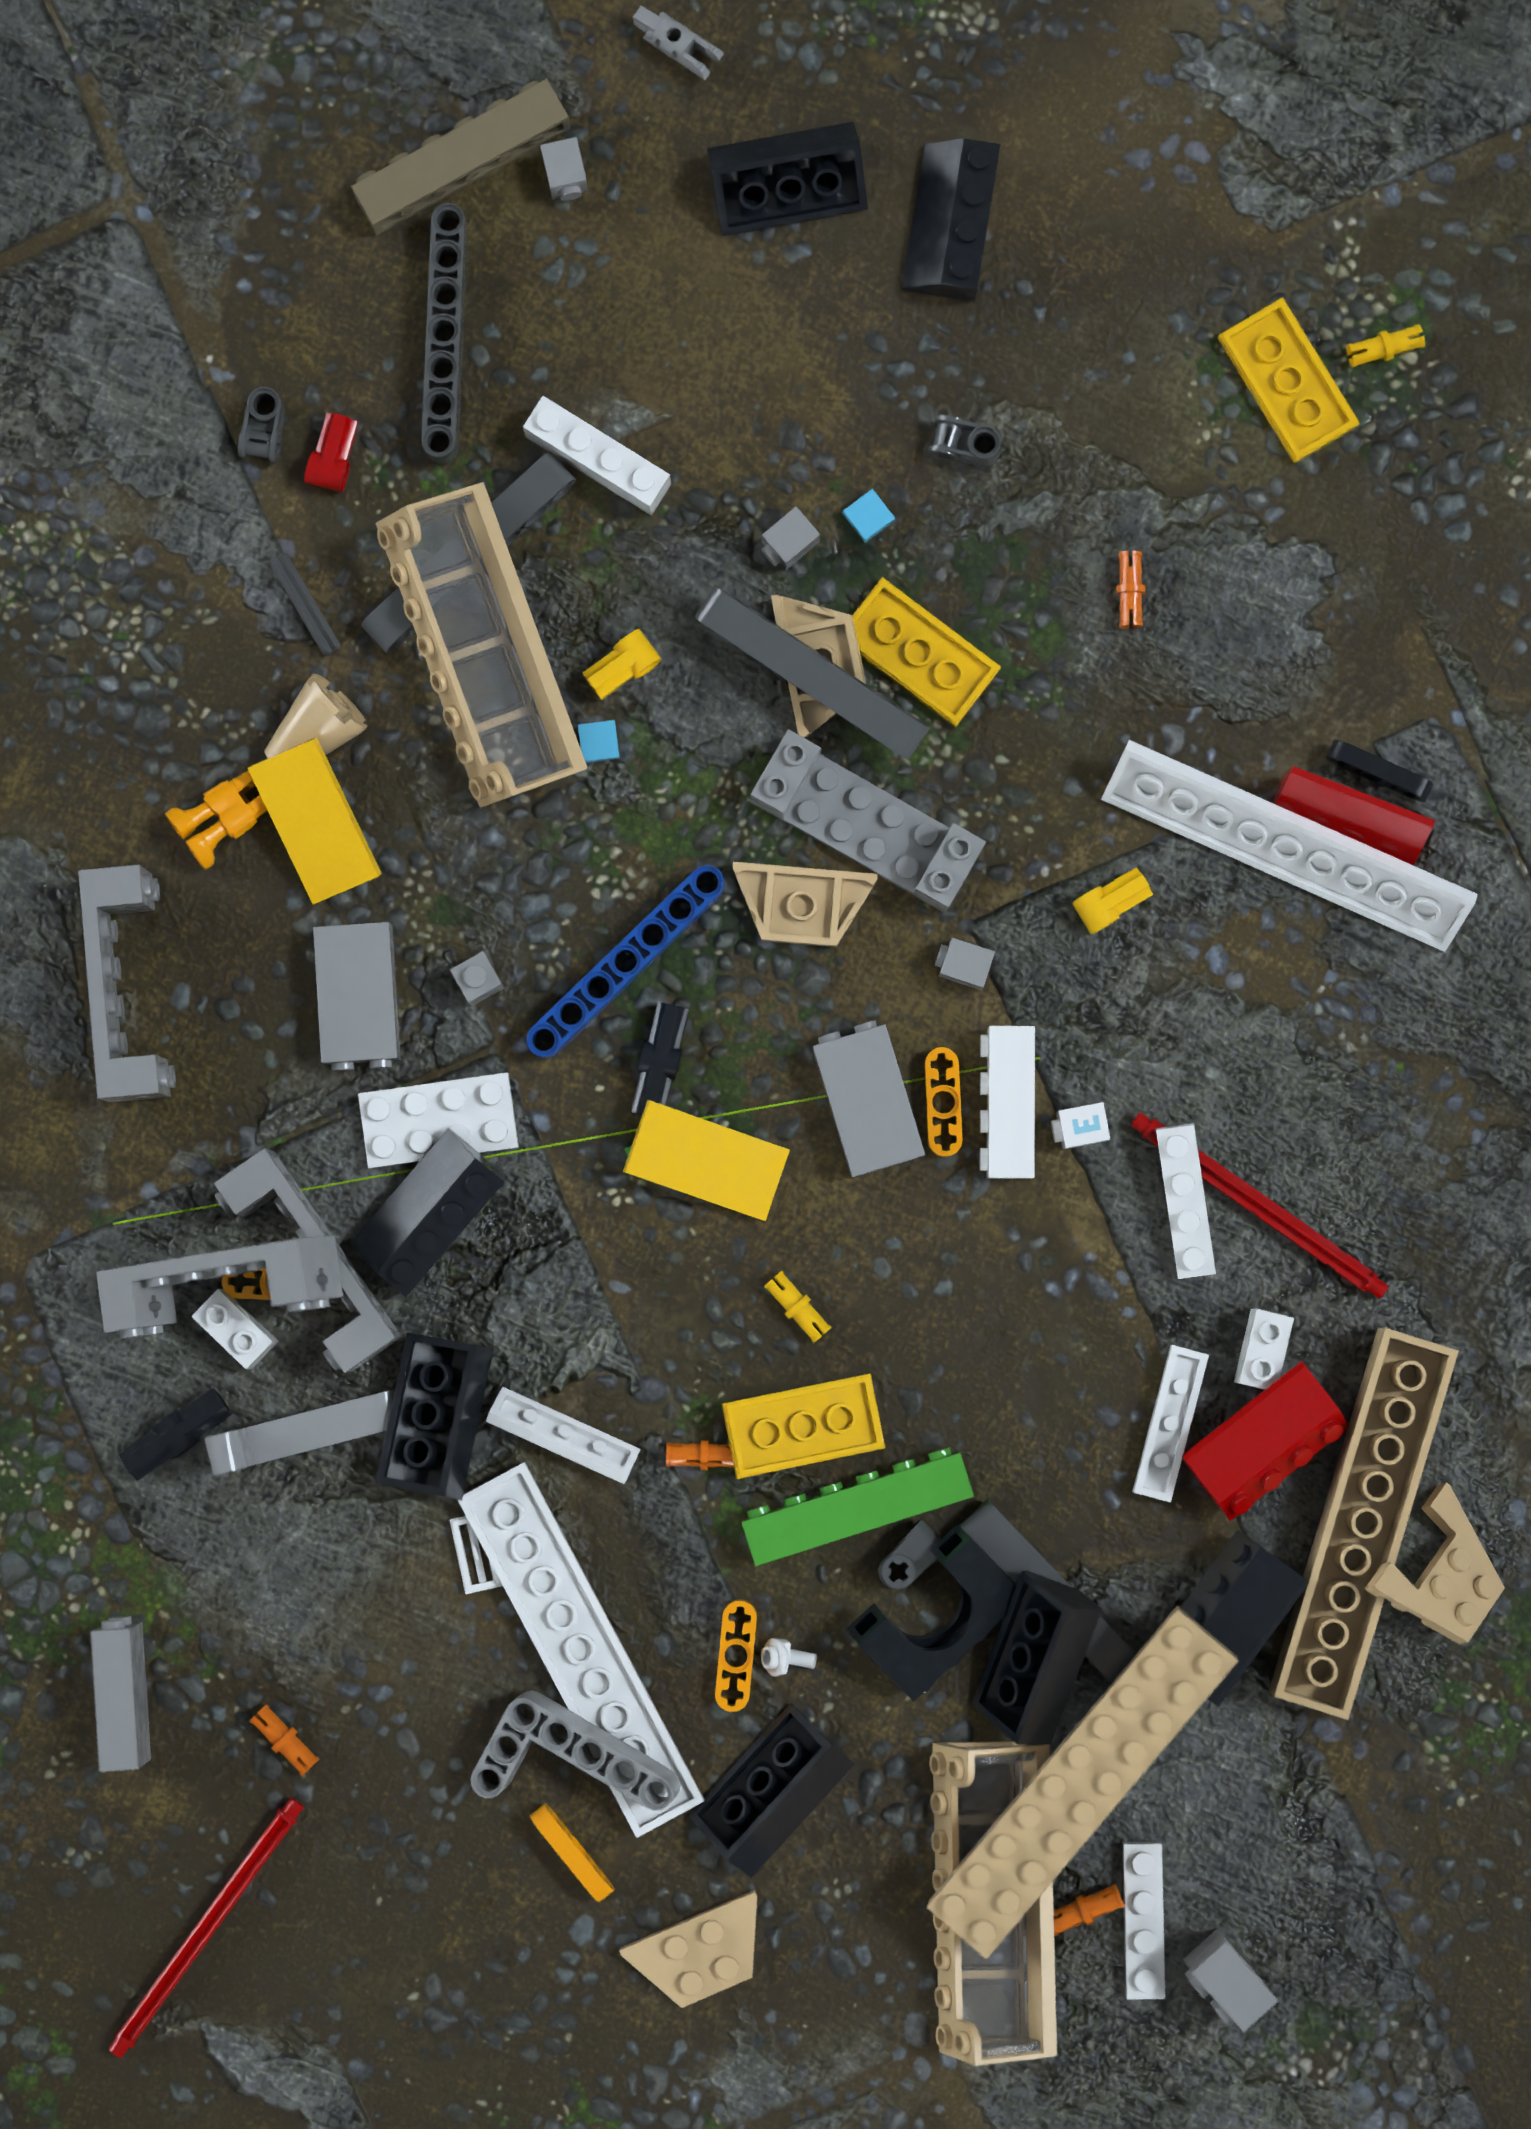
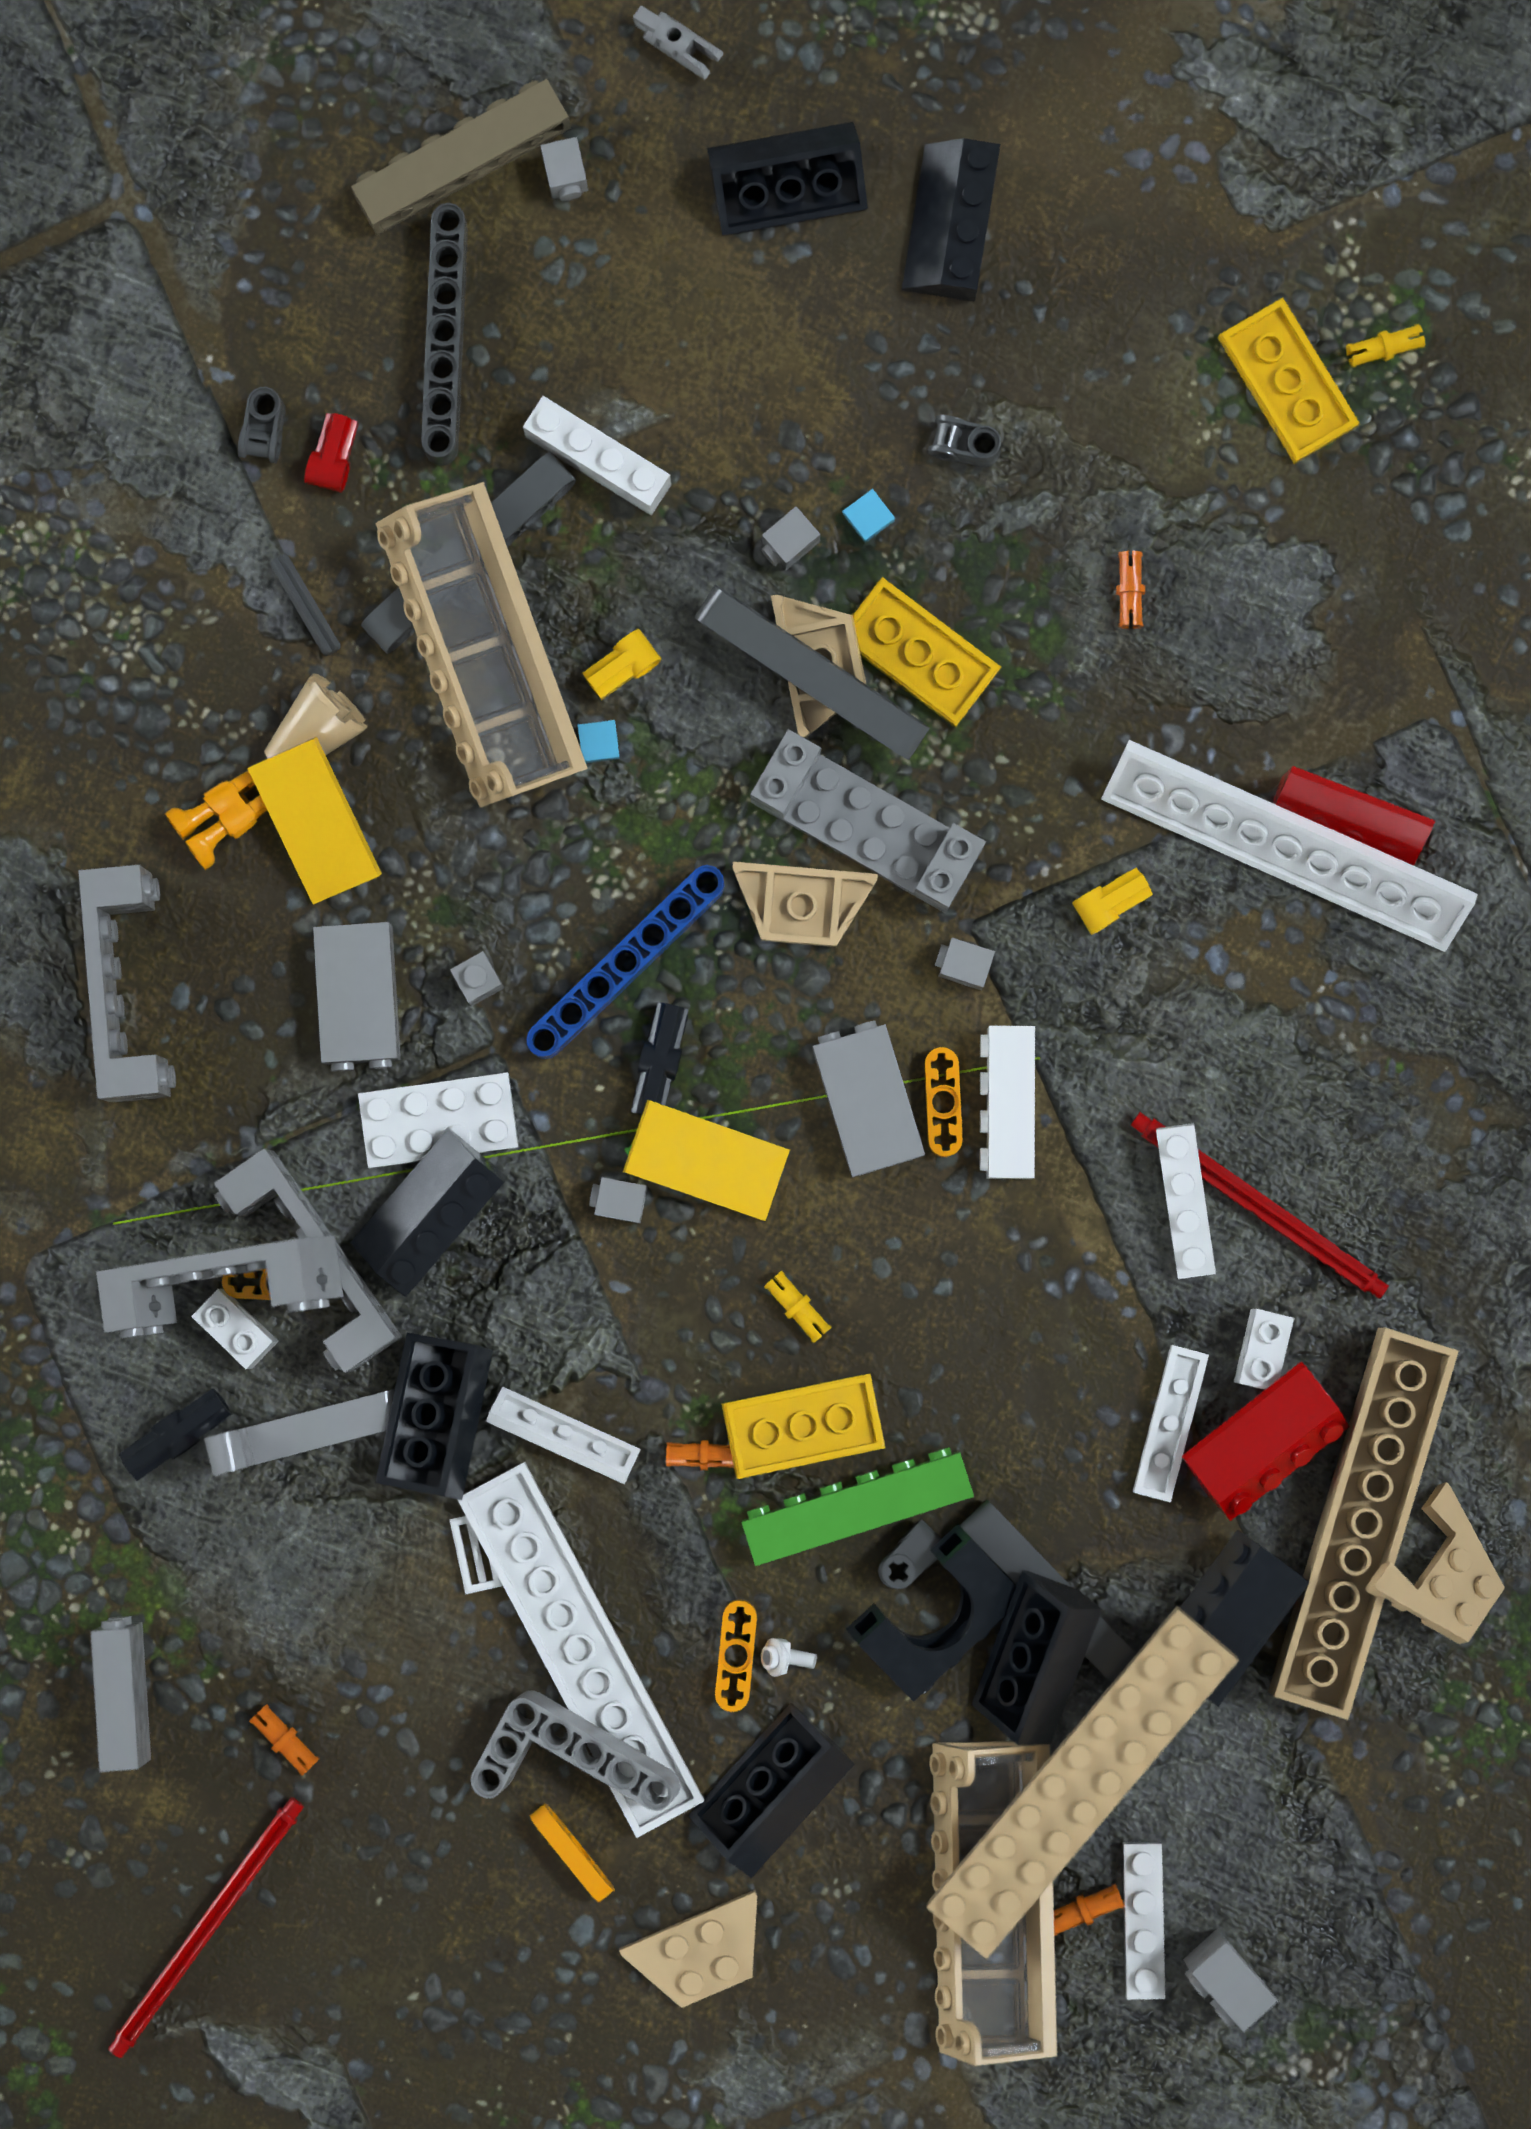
(618, 1200): none -> light grey brick
(1081, 1126): white brick -> none
(1379, 771): black beam -> none

